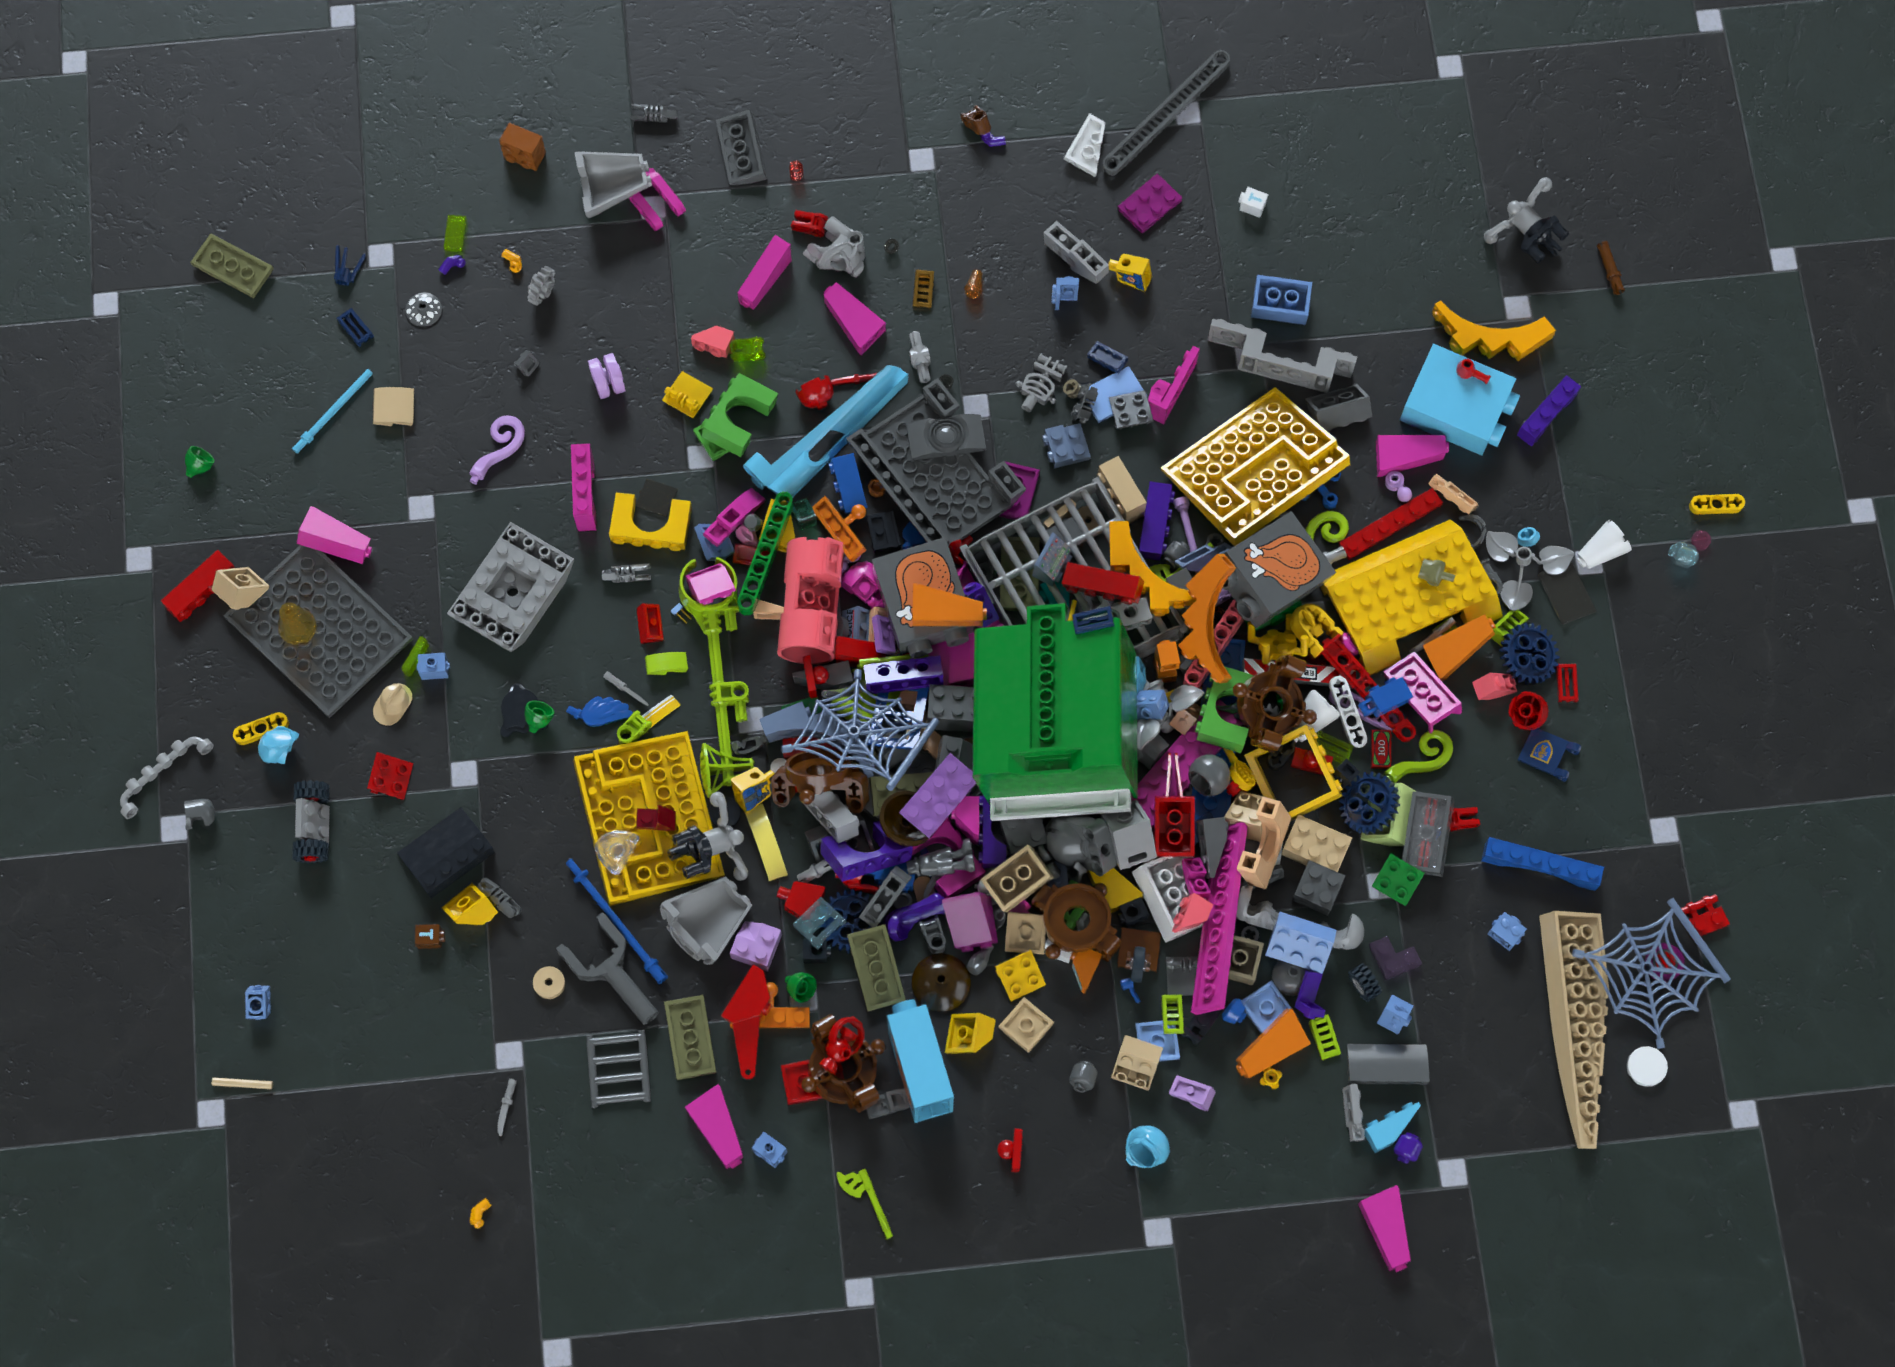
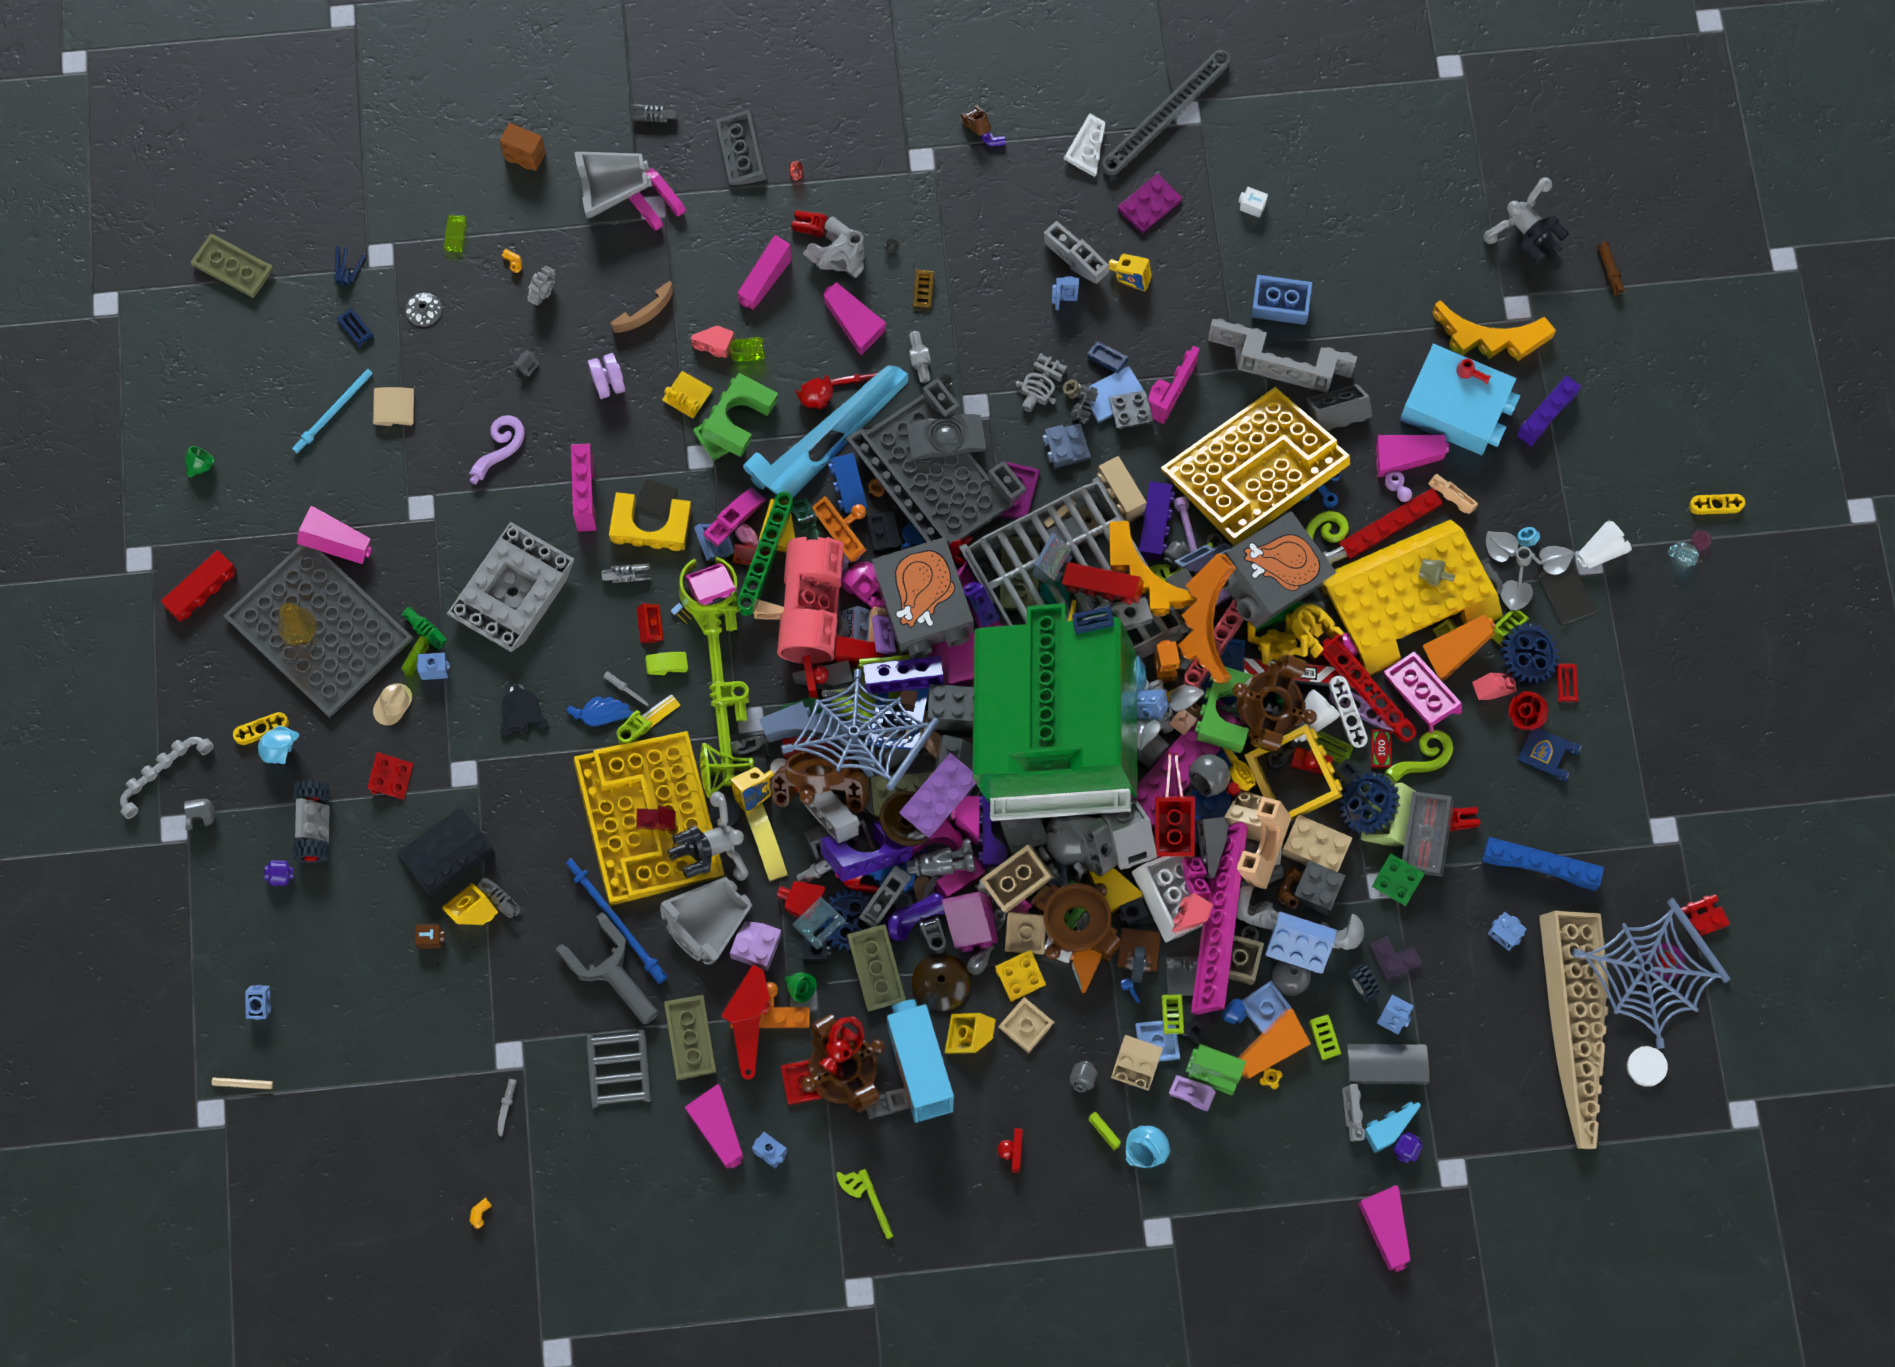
(239, 587): tan slope -> none
(278, 873): none -> dark purple head
(425, 628): none -> green hinge
(451, 261): dark purple arm -> none
(538, 715): green helmet -> none
(555, 988): tan piece -> none
(615, 849): clear hat -> none
(626, 323): none -> medium nougat slope
(753, 522): dark grey piece -> none
(943, 608): orange slope -> none
(974, 285): clear orange cone -> none
(1105, 1131): none -> lime tile
(1215, 1069): none -> bright green arch
(1284, 894): none -> reddish brown piece
(1307, 996): dark purple bracket -> none
(1386, 698): blue brick -> none
(1437, 632): light grey piece -> none
(1480, 523): dark grey helmet -> none

